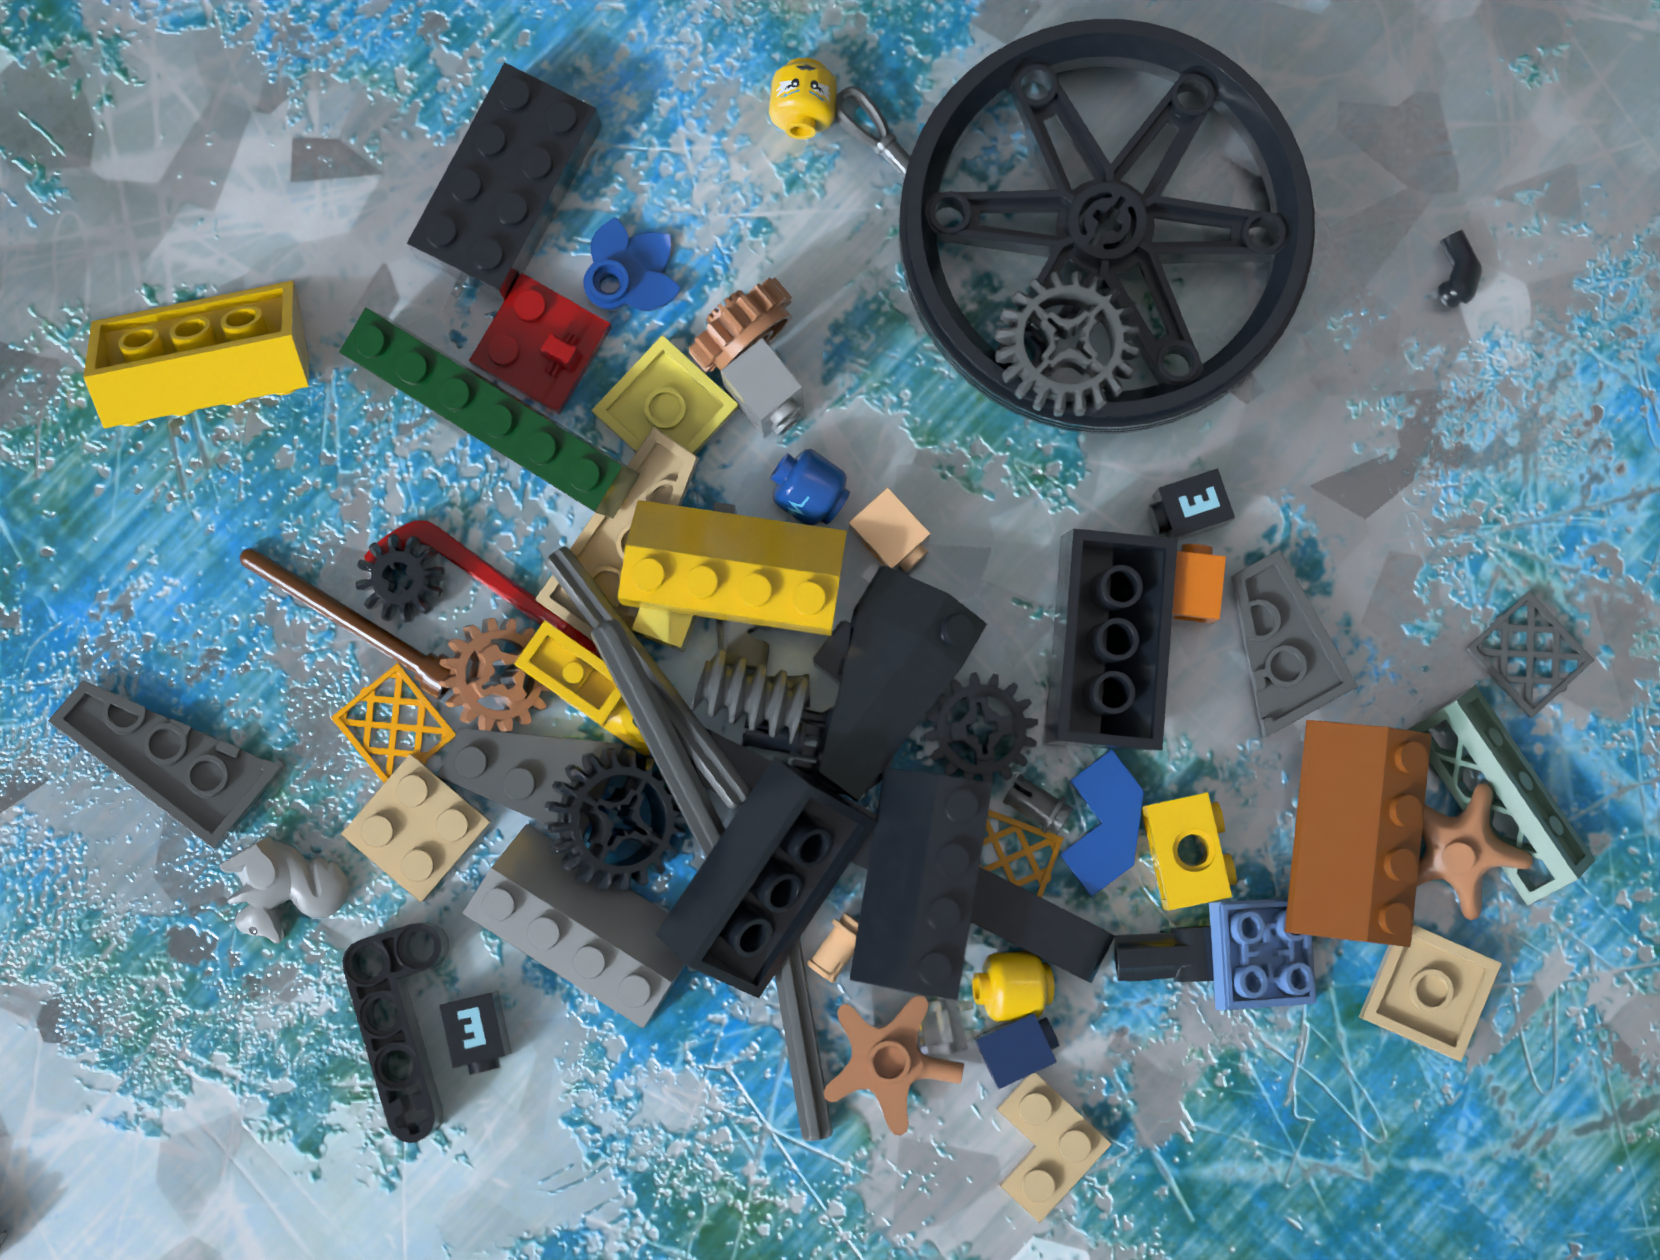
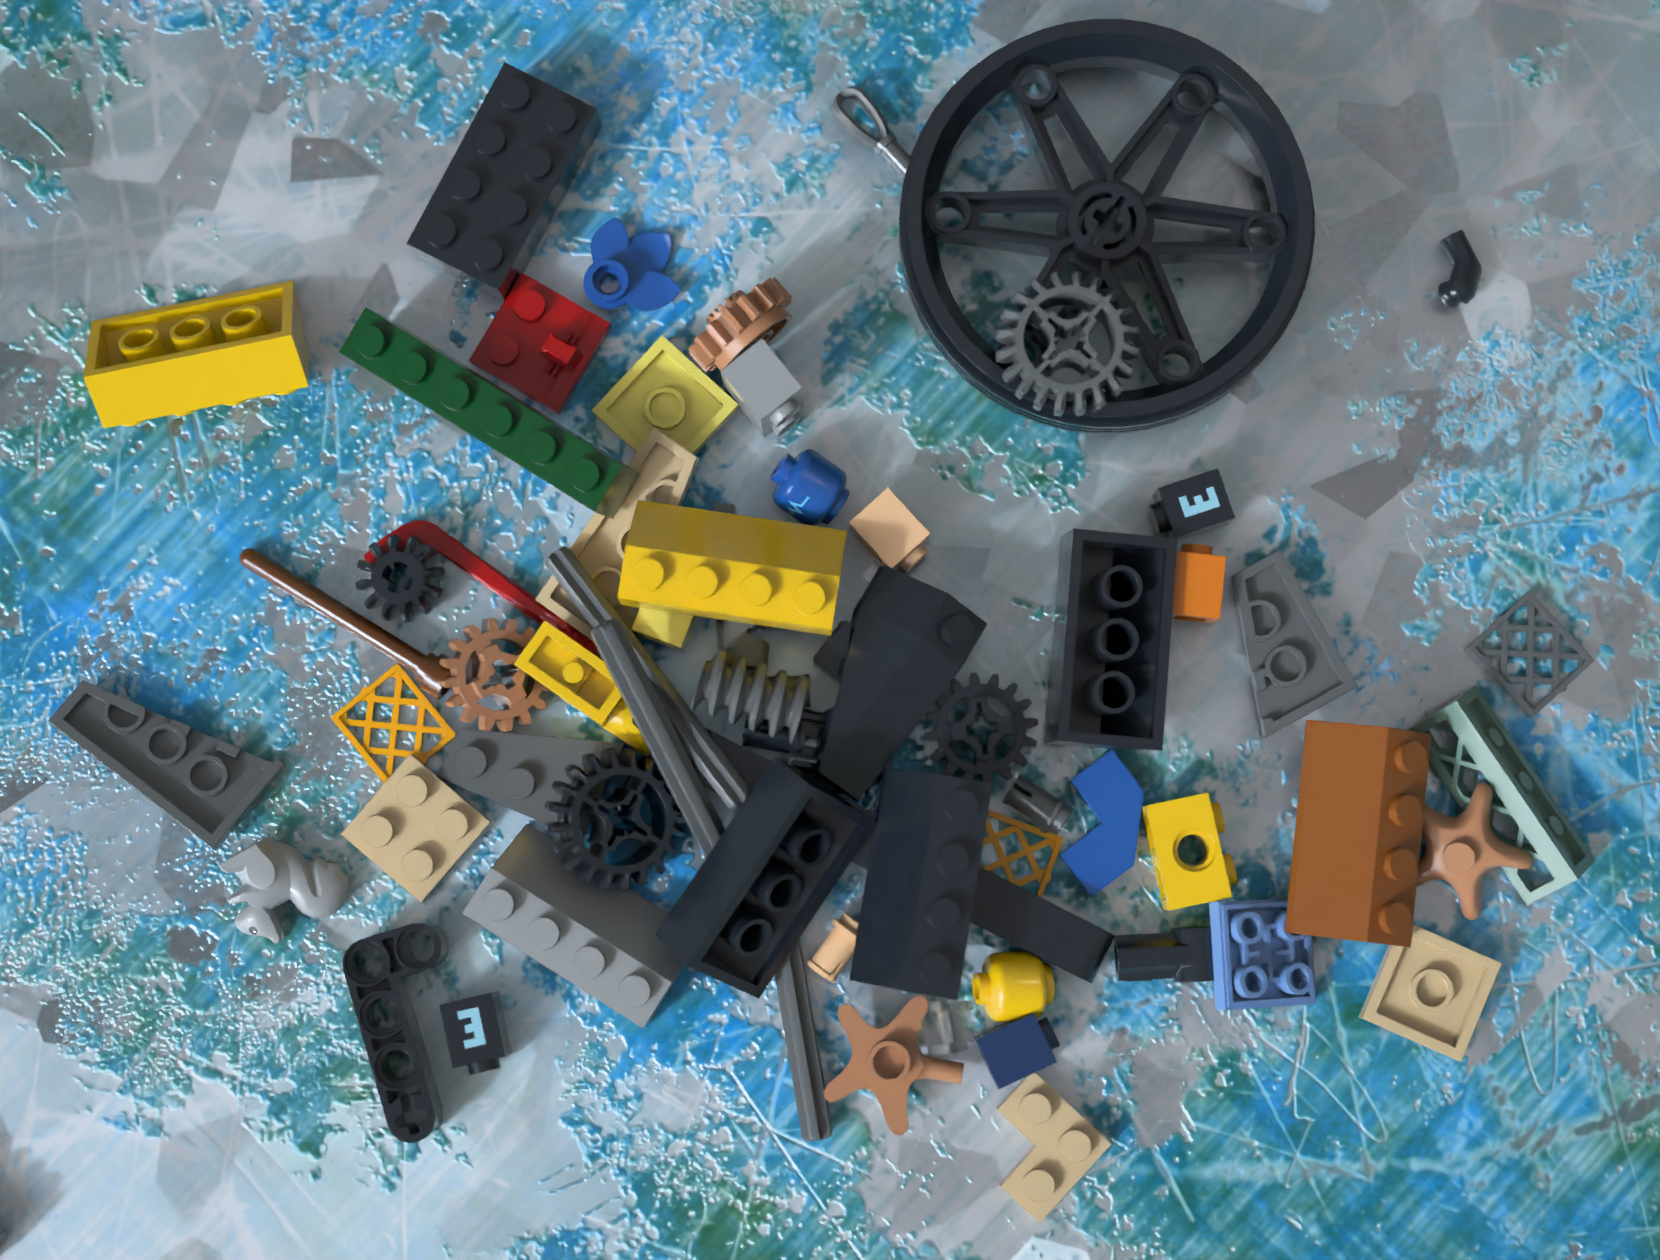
(803, 98): yellow head -> none

